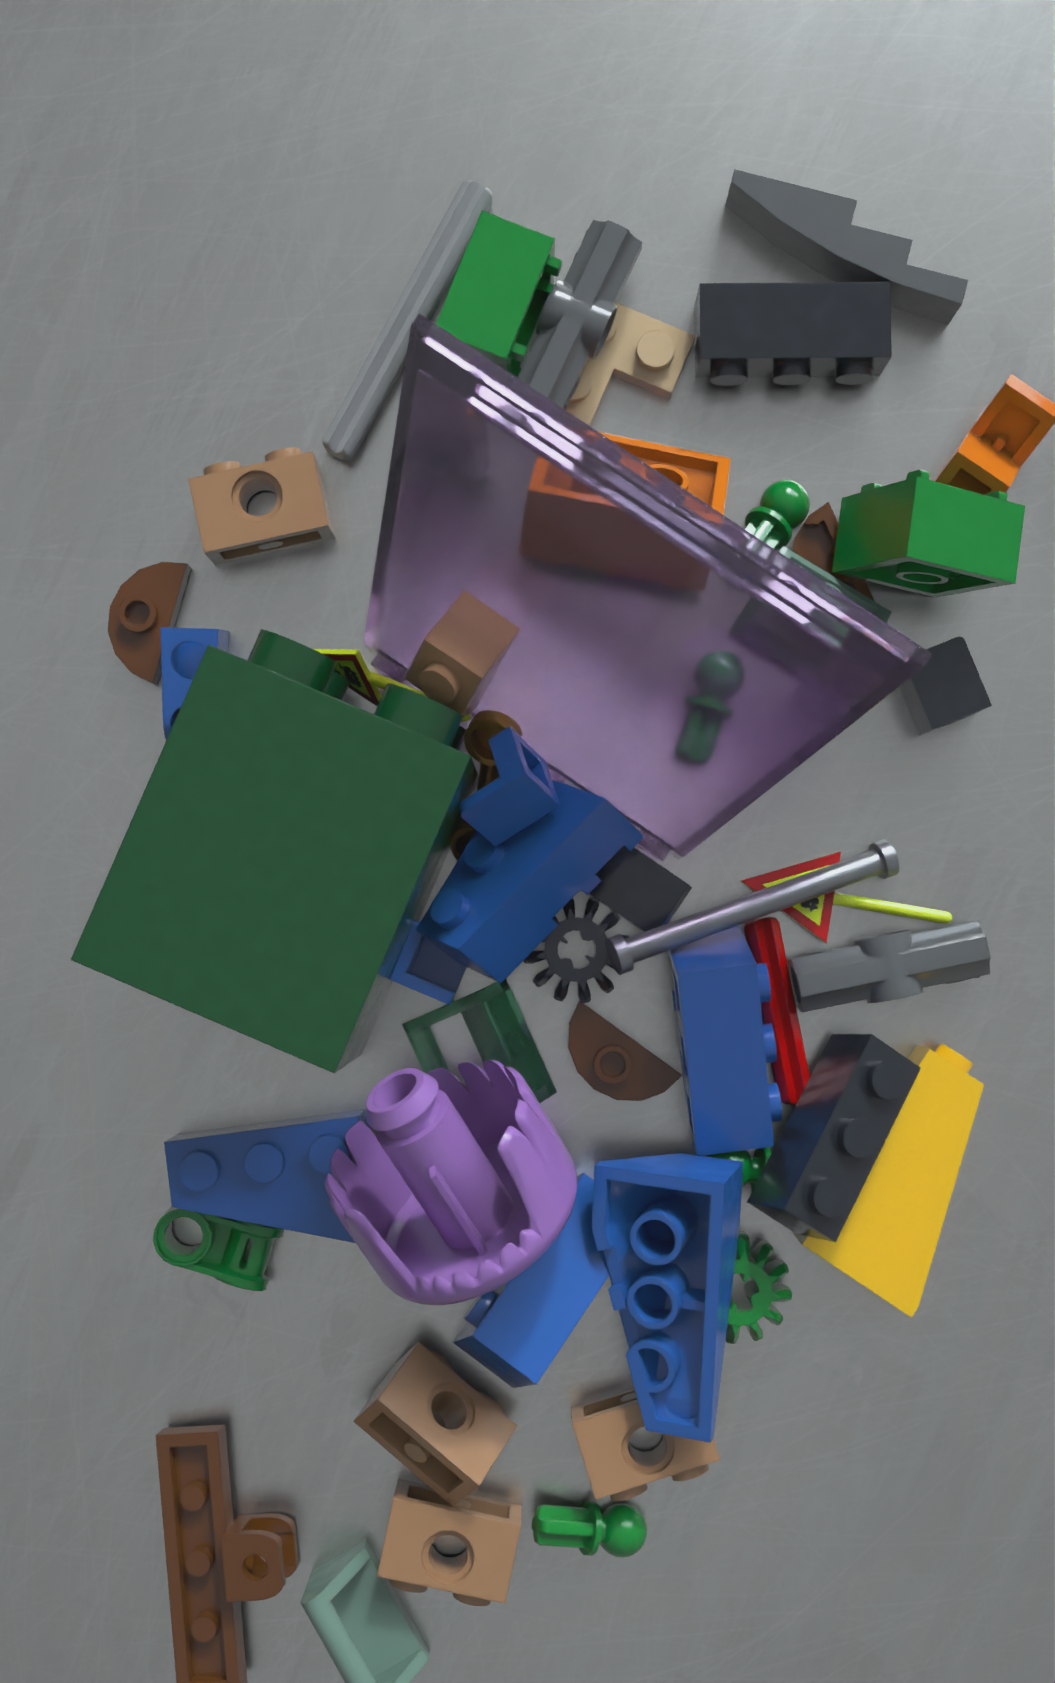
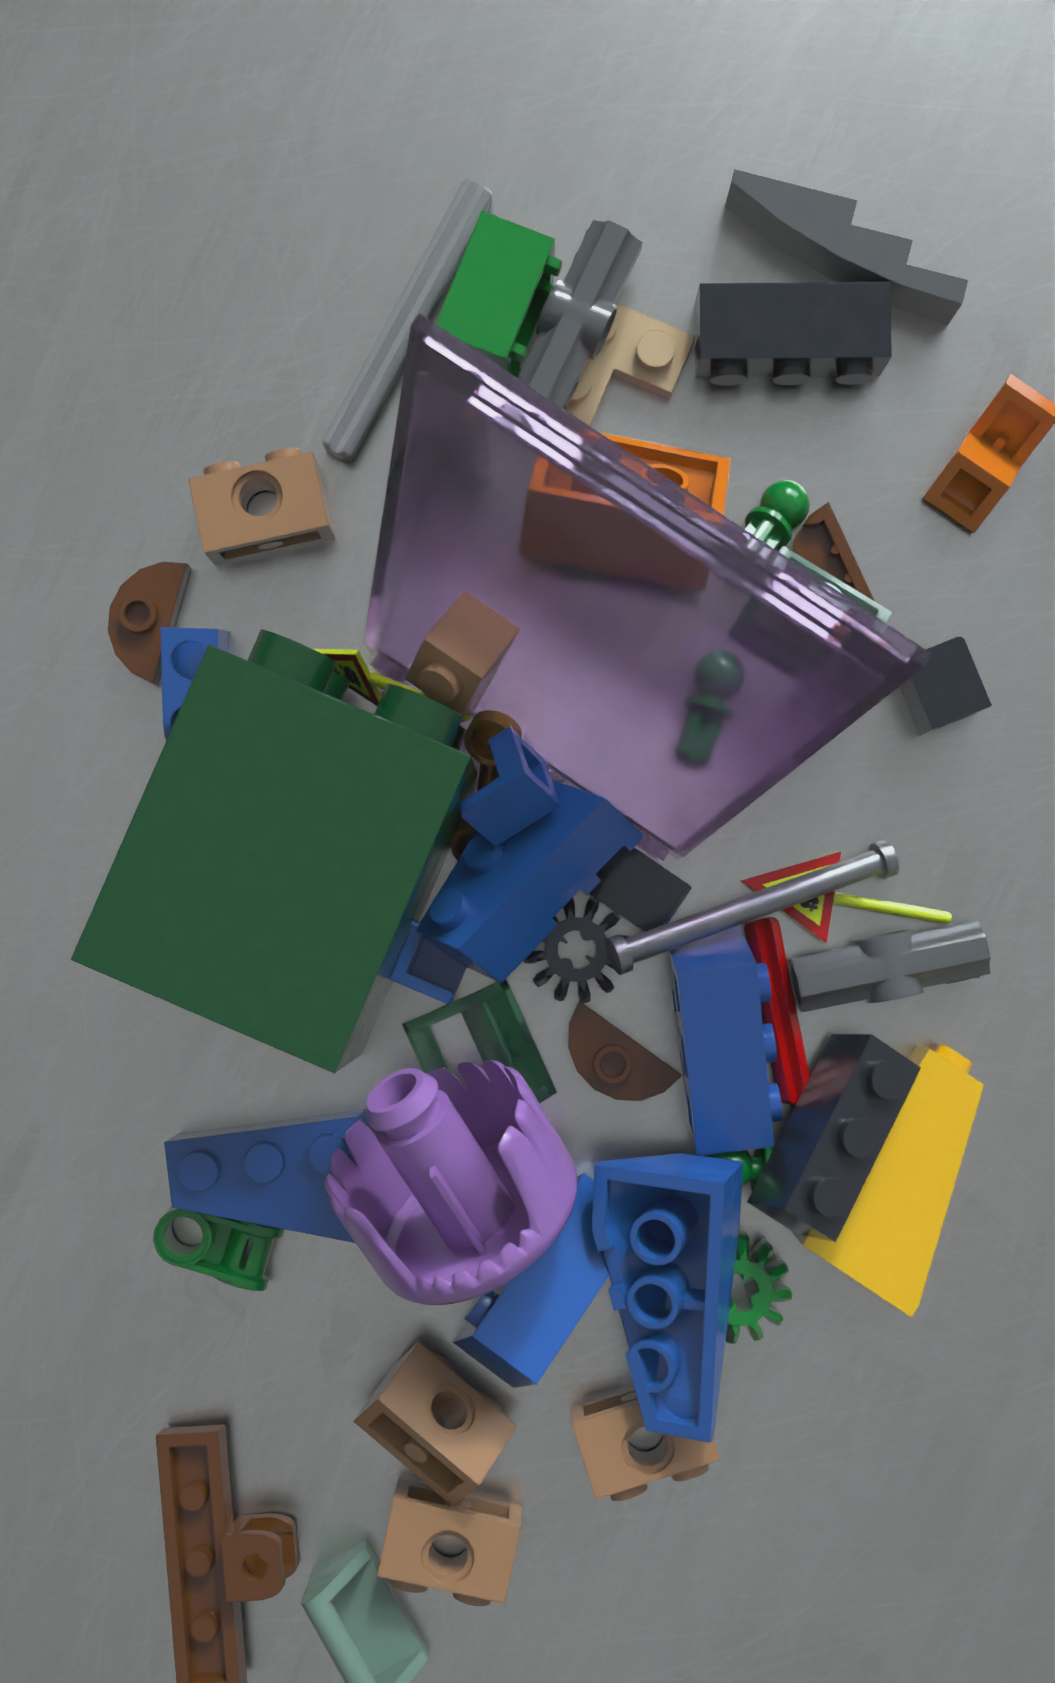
(617, 1529): green axle -> none
(928, 537): green container -> none

